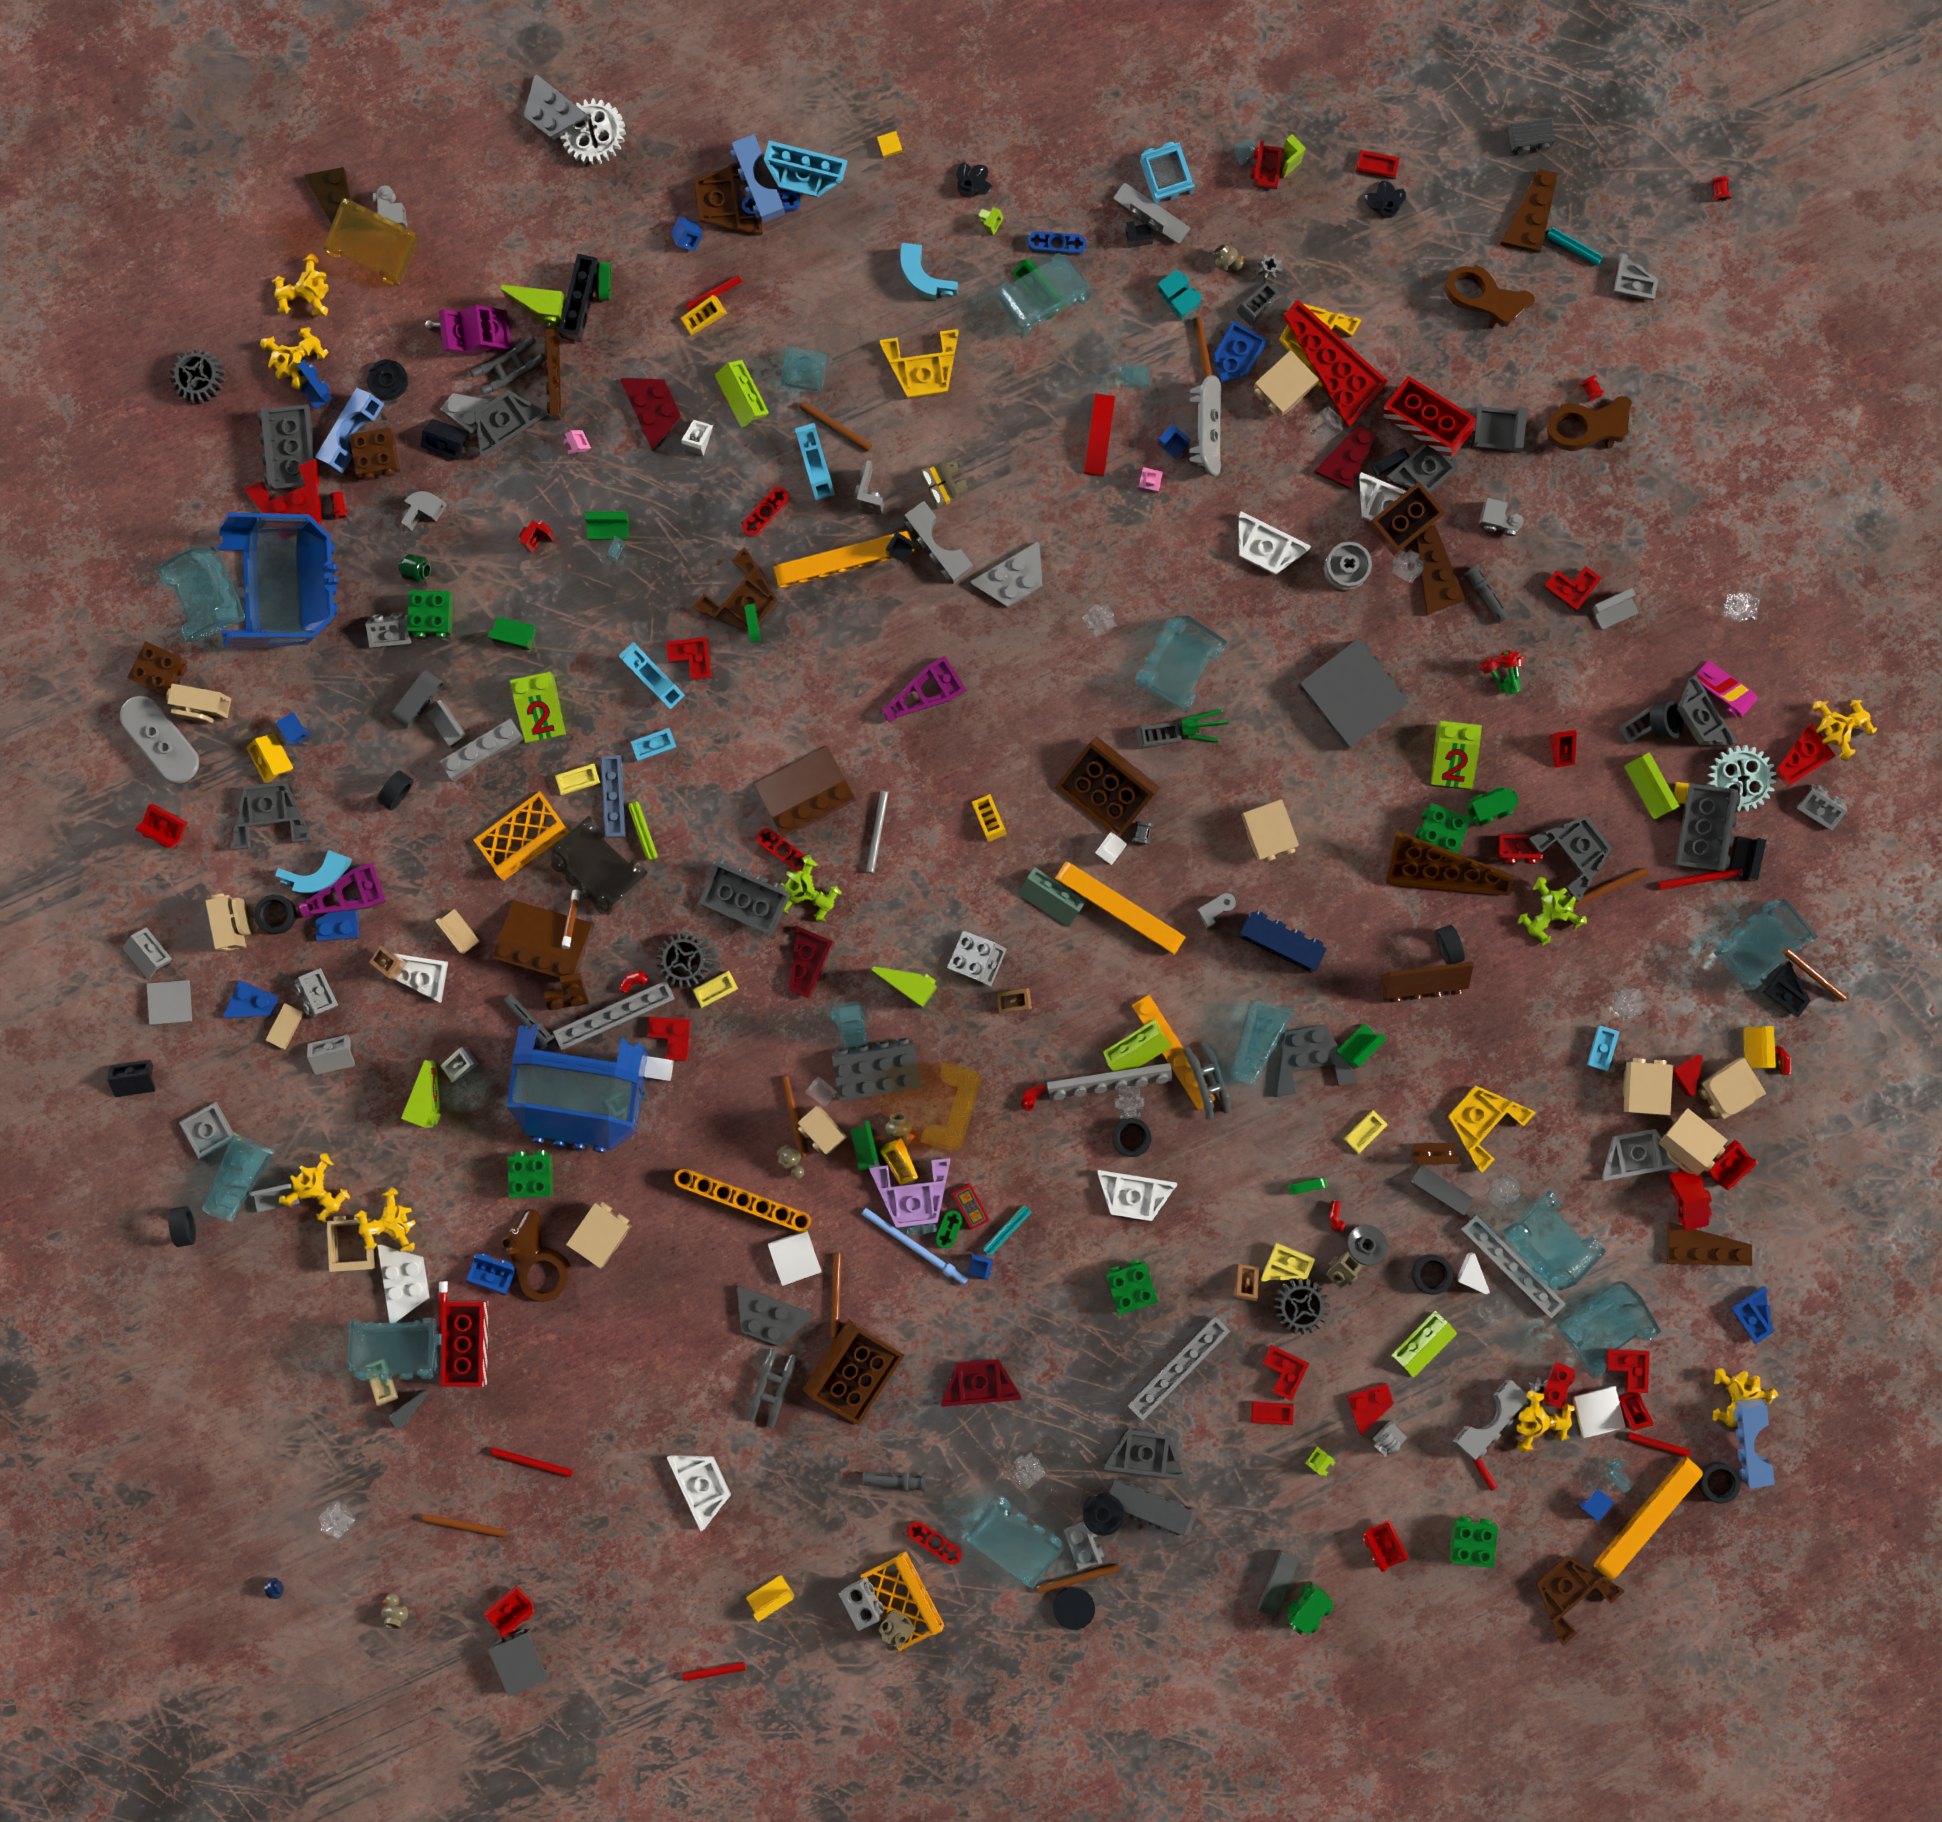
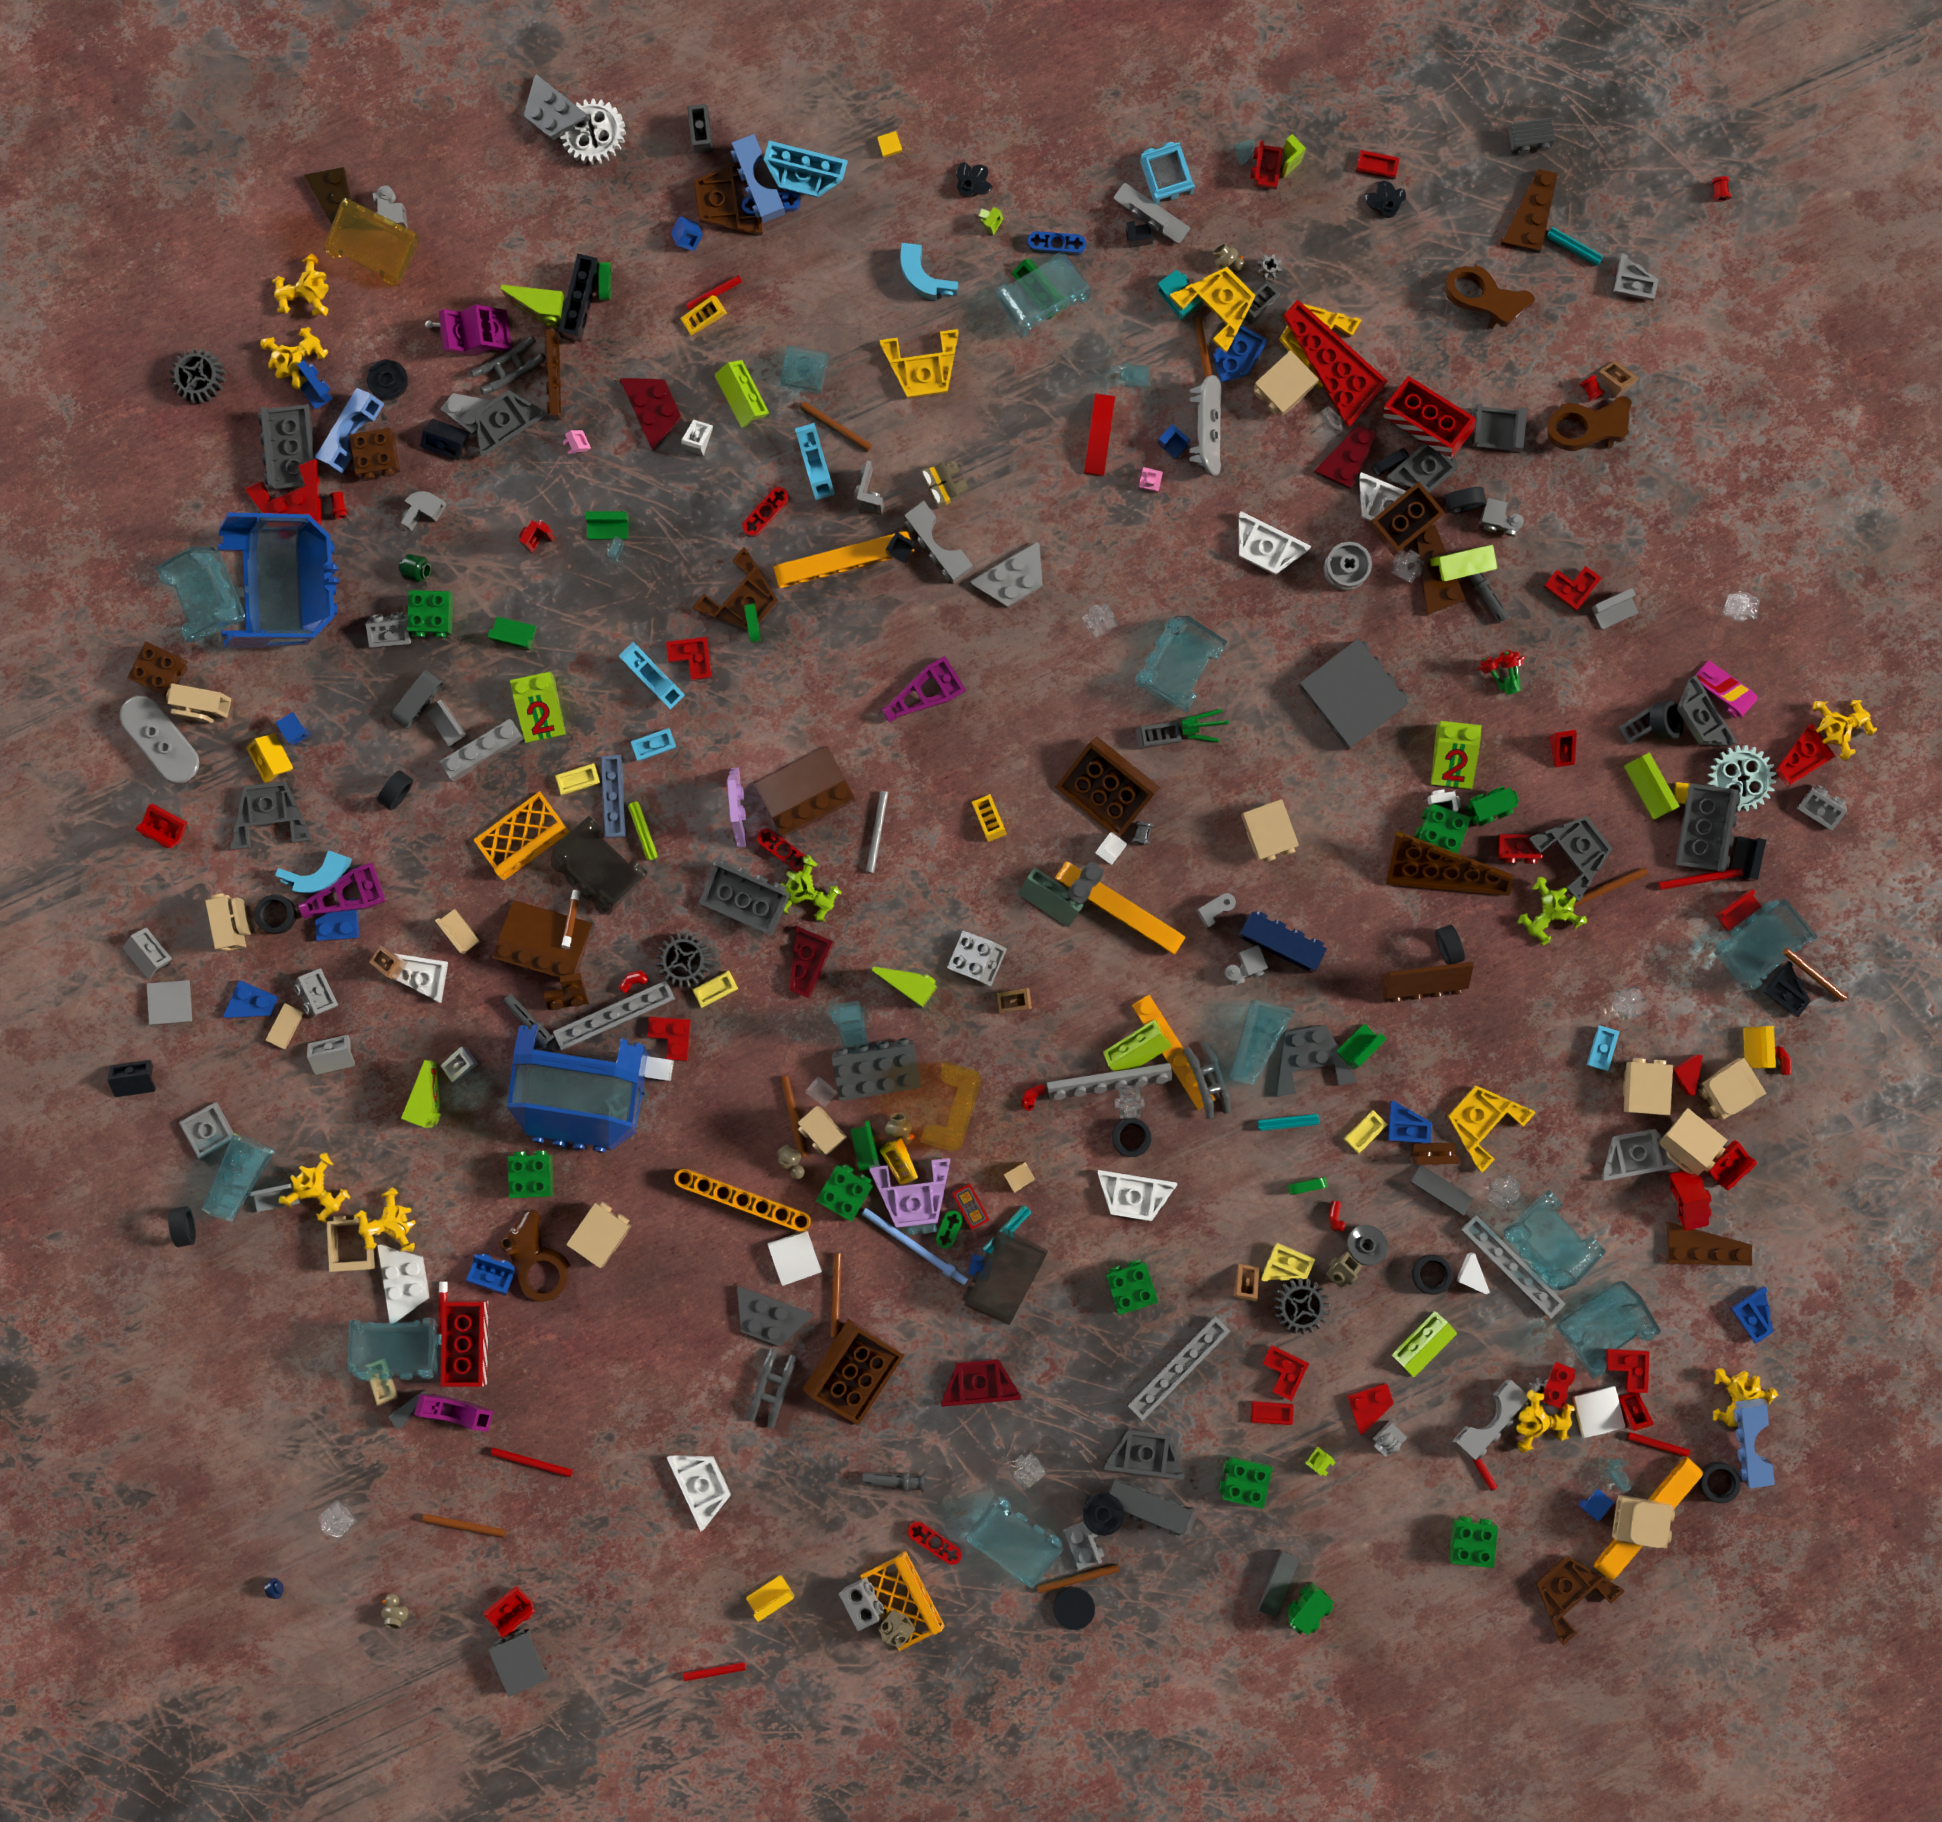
(454, 1410): none -> magenta arch
(700, 128): none -> dark grey brick
(737, 812): none -> lavender wing
(845, 1192): none -> green brick
(1005, 1276): none -> clear smoke windscreen
(1019, 1177): none -> tan panel
(1082, 887): none -> dark grey brick
(1225, 297): none -> yellow wing
(1245, 1481): none -> green brick
(1251, 964): none -> light grey brick
(1288, 1122): none -> teal axle
(1384, 1545): red bracket -> none
(1407, 1125): none -> blue wing
(1441, 797): none -> white bracket
(1465, 499): none -> black tyre
(1465, 562): none -> lime panel
(1617, 378): none -> medium nougat slope
(1643, 1521): none -> tan brick
(1738, 910): none -> red panel

